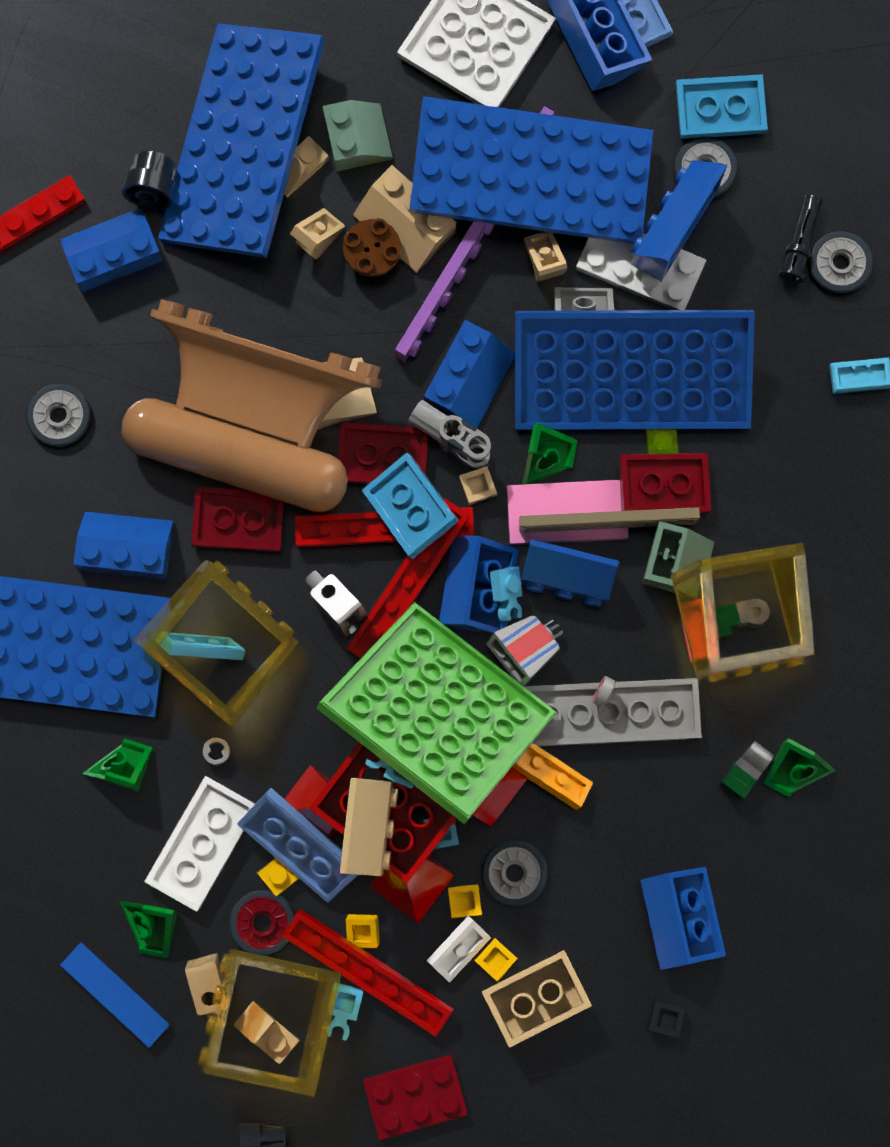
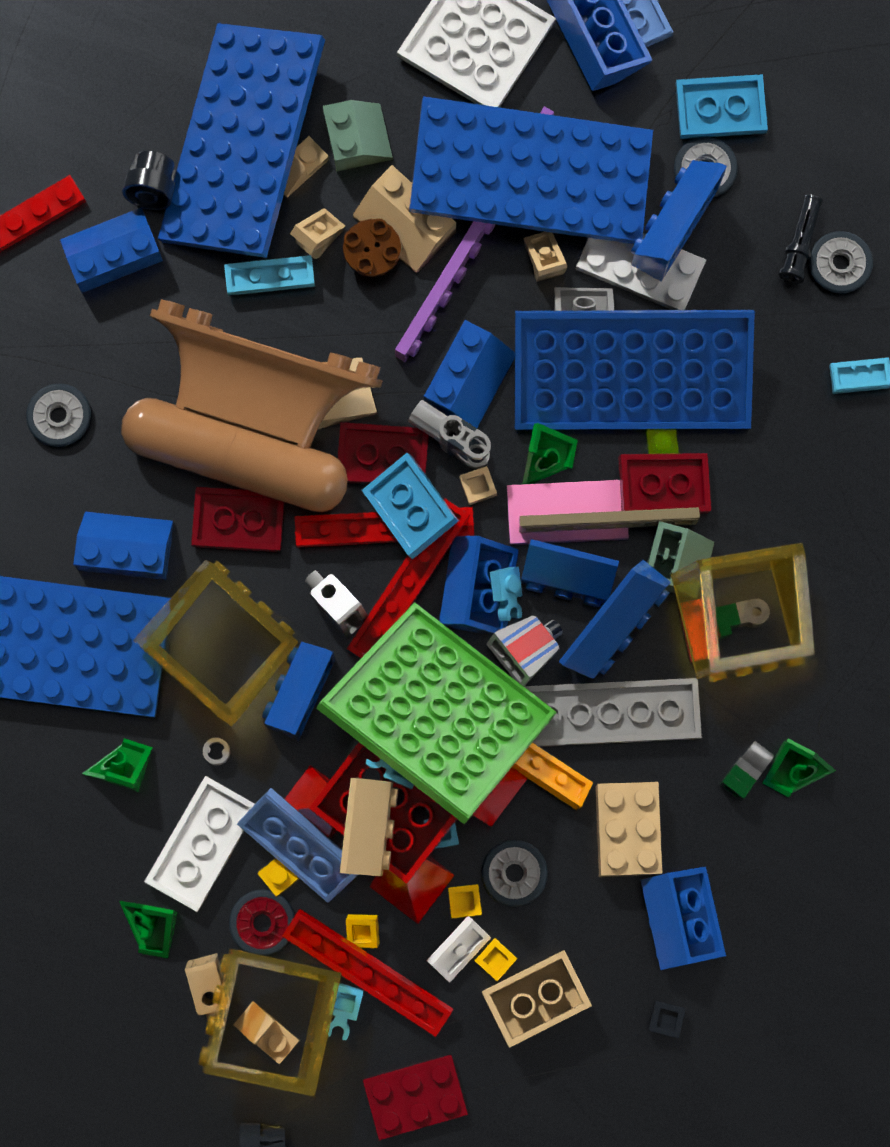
(115, 995): blue tile -> none
(202, 646): medium azure tile -> none
(269, 275): none -> medium azure plate
(298, 690): none -> blue slope
(603, 691): light grey tile -> none
(616, 620): none -> blue slope
(628, 829): none -> tan brick

